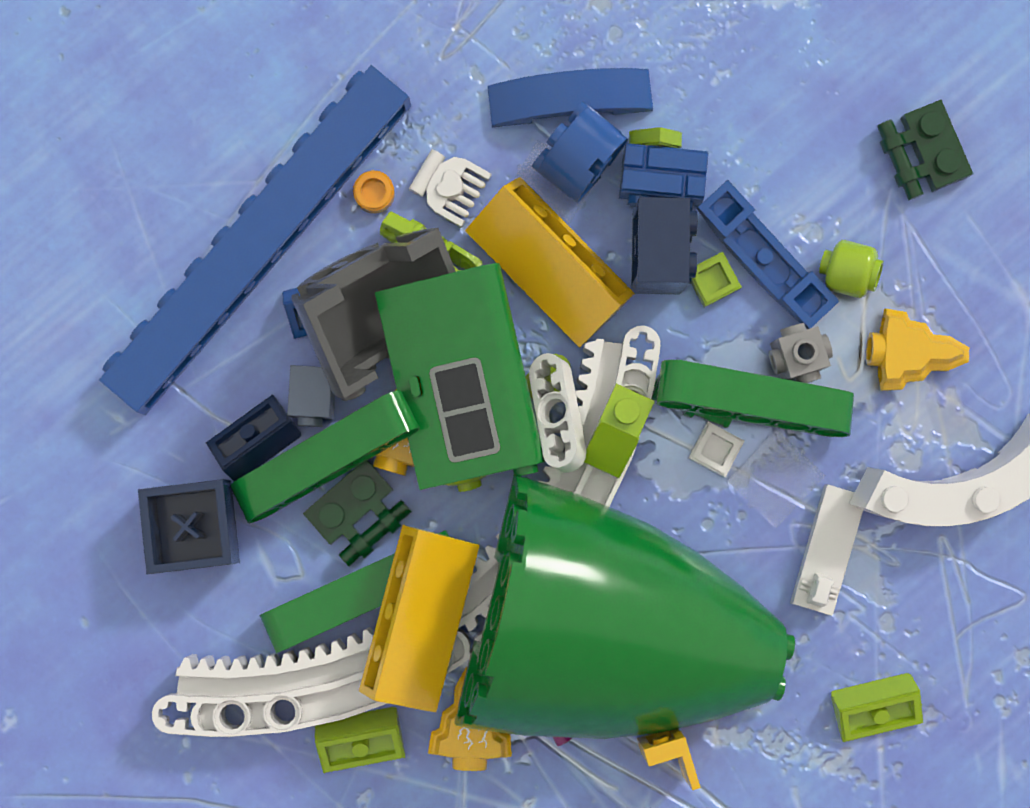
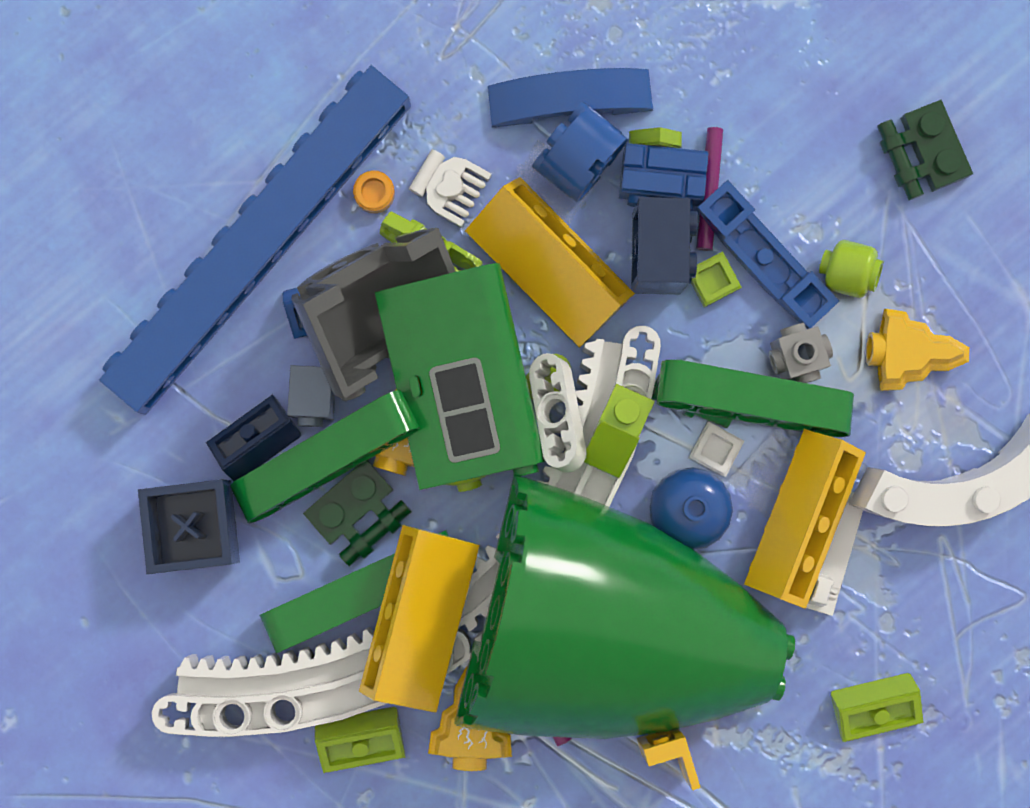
(691, 507): none -> blue cylinder
(714, 147): none -> magenta bar
(805, 518): none -> yellow brick

